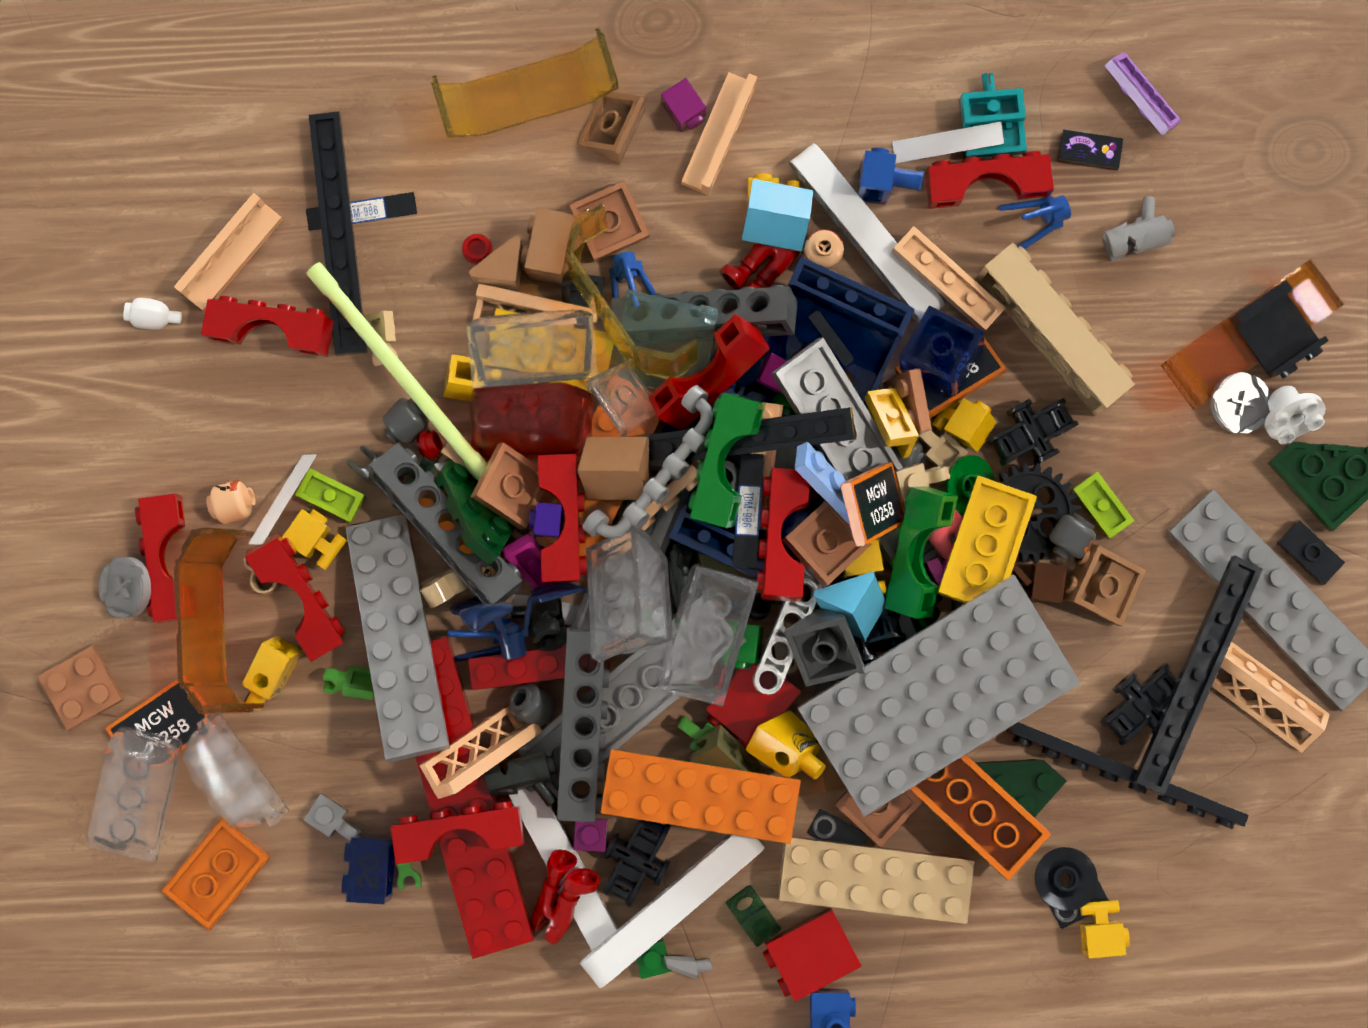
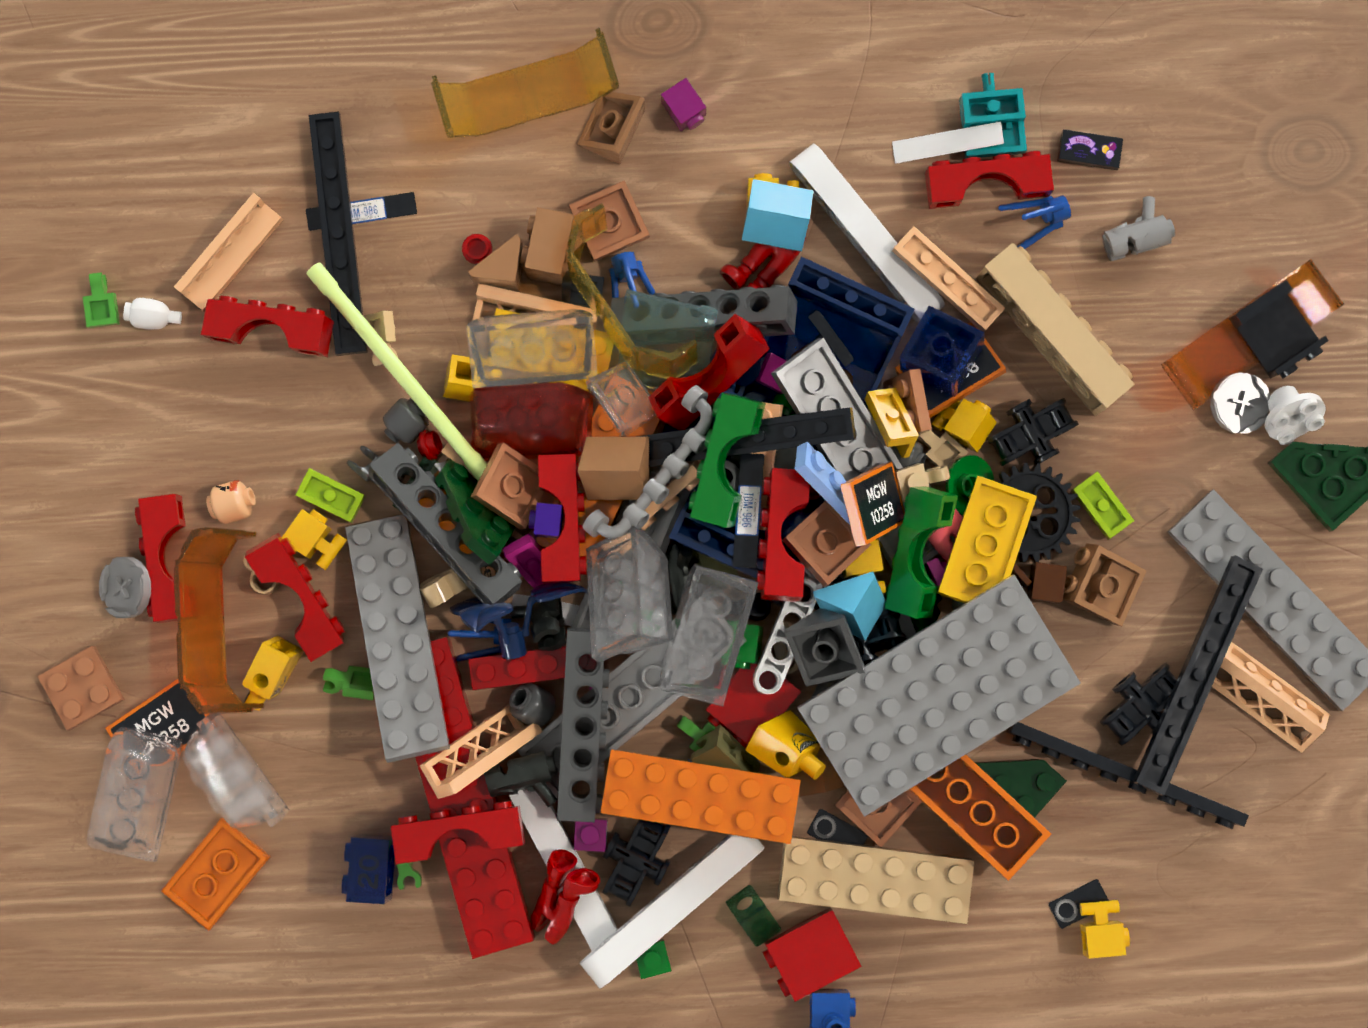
(100, 307): none -> bright green plate
(282, 499): white sticker -> none
(329, 817): light grey plate -> none
(688, 965): light grey bar -> none
(719, 133): light nougat fence -> none
(824, 239): light nougat head -> none
(880, 175): blue brick -> none
(1072, 536): dark grey head -> none
(1082, 878): black dish -> none
(1149, 101): medium lavender plate -> none
(1310, 552): black plate -> none

